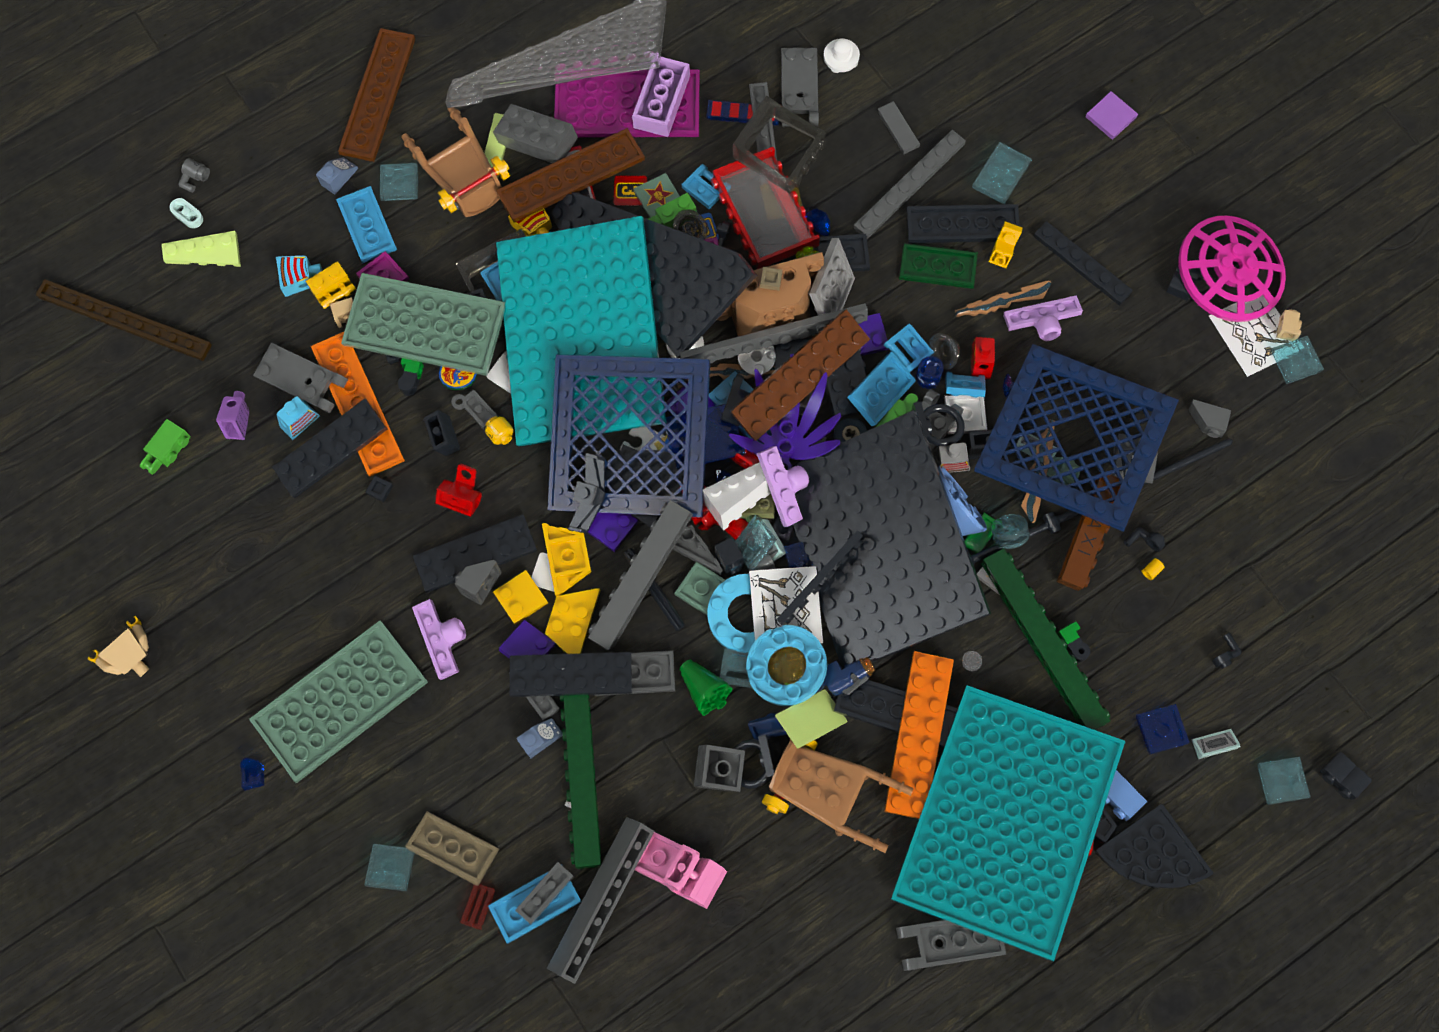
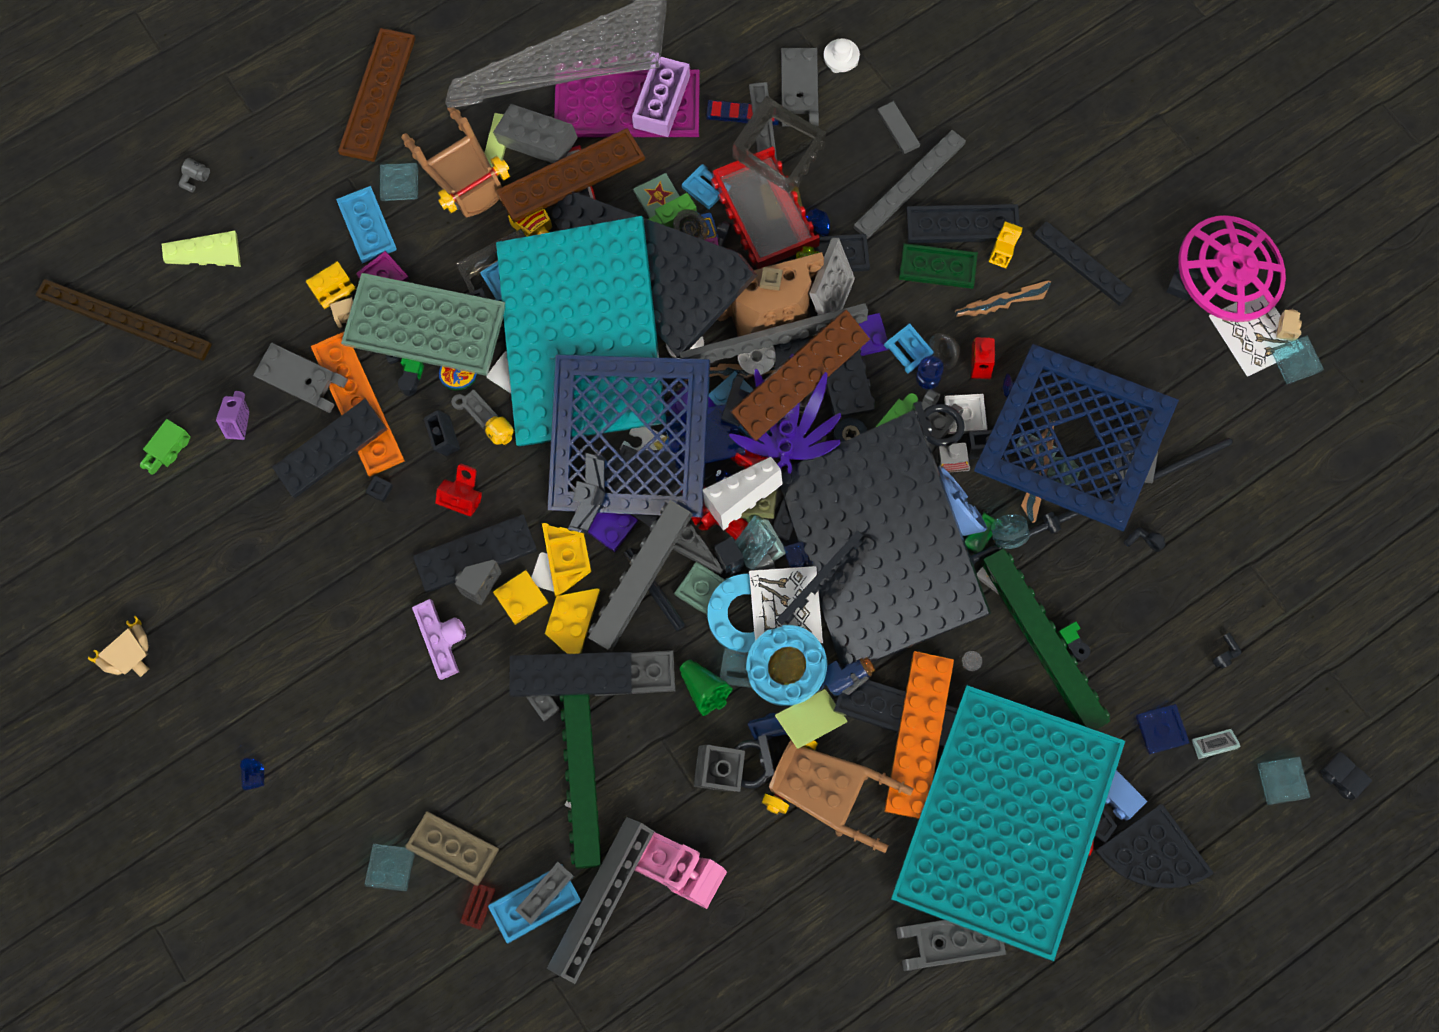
(187, 214): light aqua plate -> none
(294, 272): medium azure torso -> none
(296, 417): medium azure torso -> none
(336, 174): sand blue slope -> none
(338, 701): sand green plate -> none
(526, 641): dark purple plate -> none
(539, 737): sand blue slope -> none
(624, 190): sticker -> none
(783, 484): lavender plate -> none
(881, 389): dark azure plate -> none
(965, 385): dark azure plate -> none
(1001, 173): clear light blue plate -> none
(1044, 316): lavender plate -> none
(1085, 544): reddish brown brick -> none
(1111, 115): medium lavender tile -> none
(1153, 569): yellow hinge -> none
(1210, 418): dark grey slope -> none

